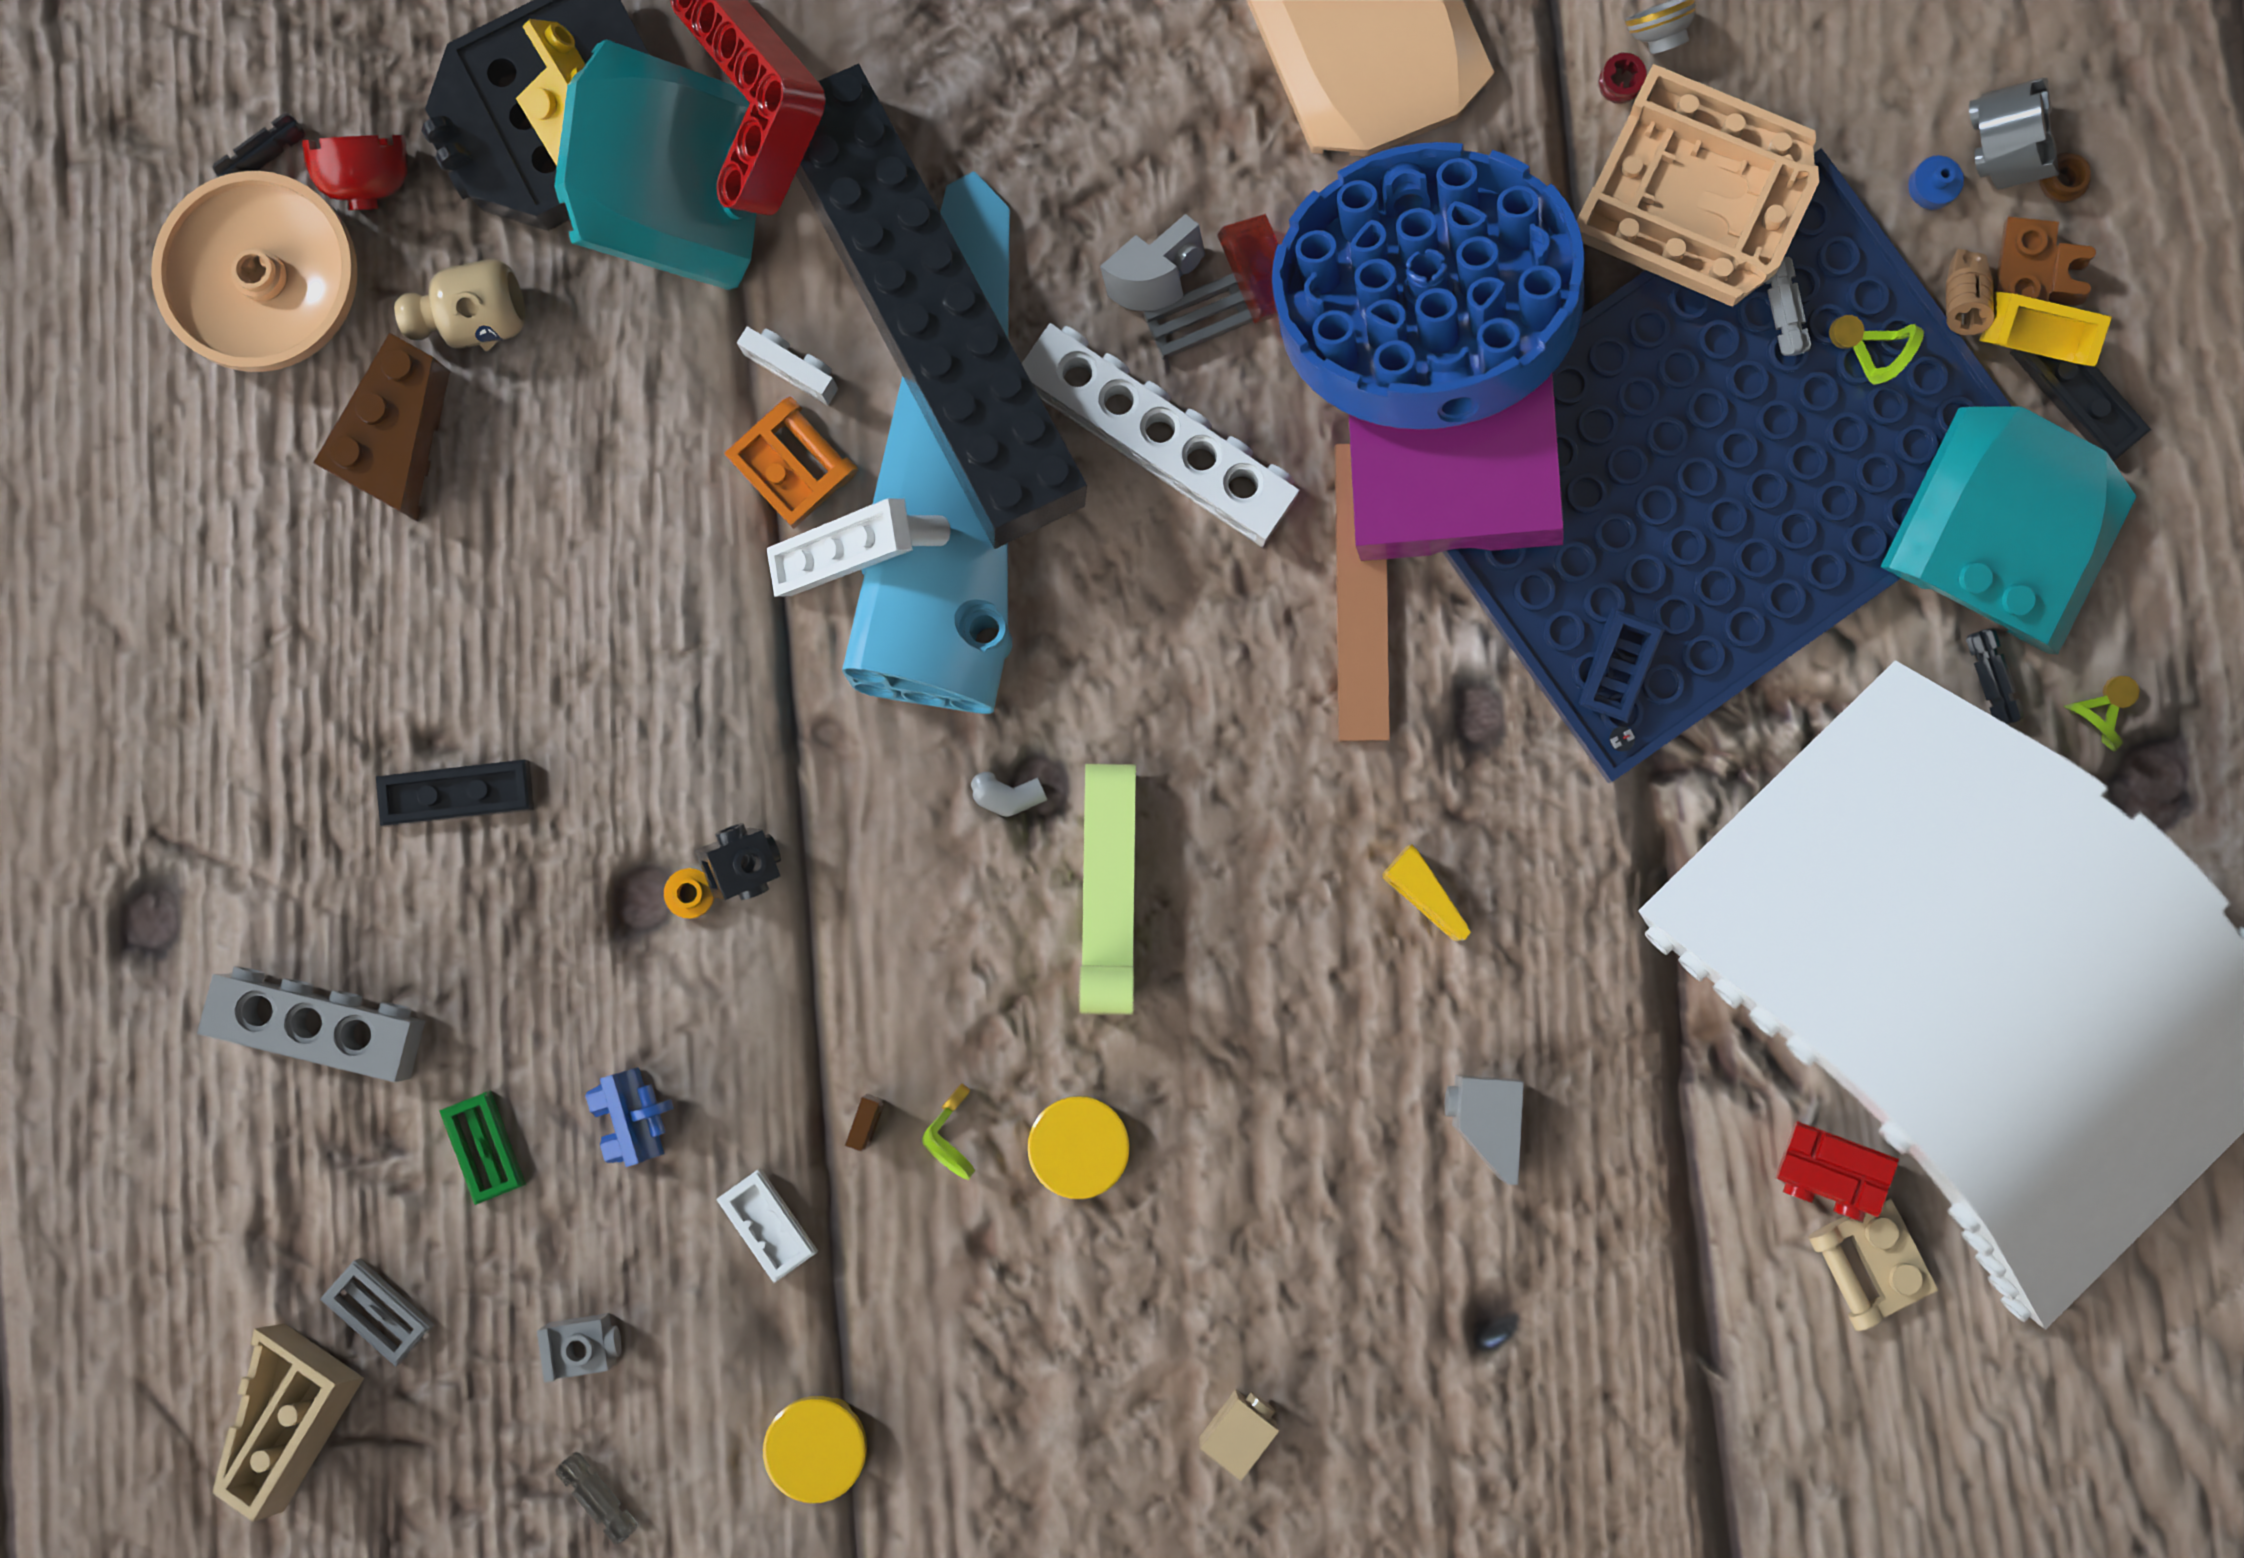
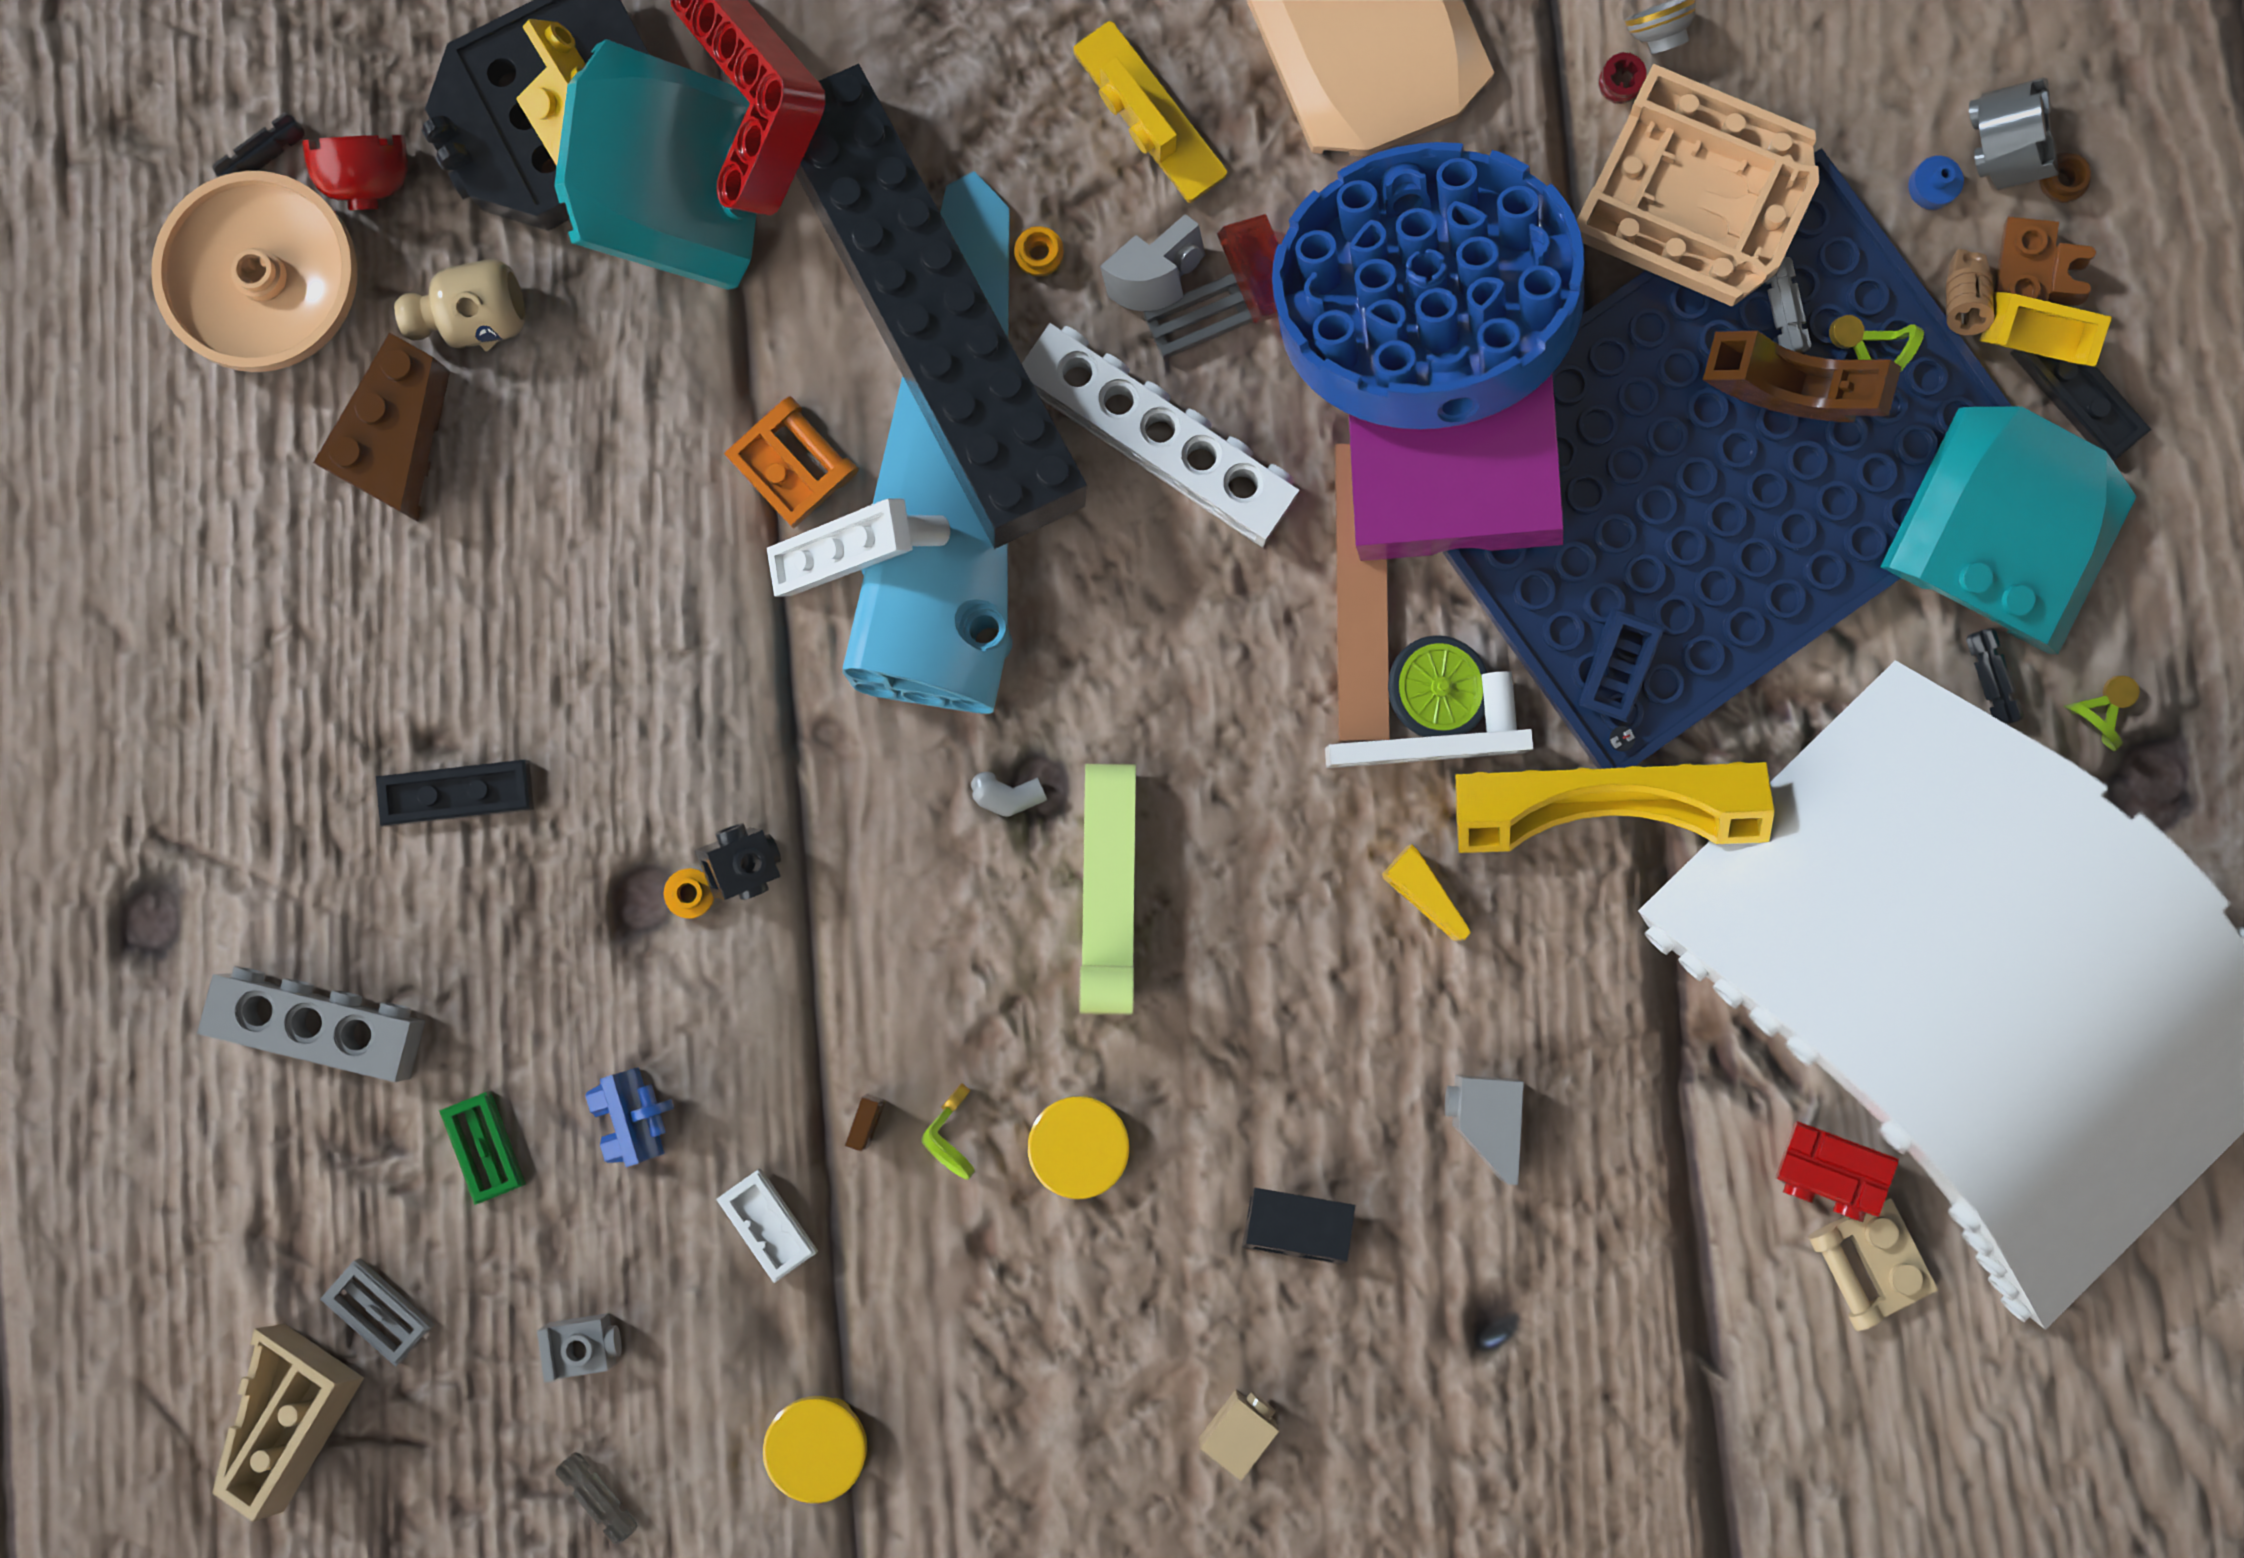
(771, 353): white plate -> none
(1035, 237): none -> light orange plate
(1149, 111): none -> yellow bracket
(1299, 1226): none -> black hinge
(1437, 686): none -> lime wheel
(1500, 738): none -> white piece
(1713, 800): none -> yellow arch
(1799, 384): none -> reddish brown arch

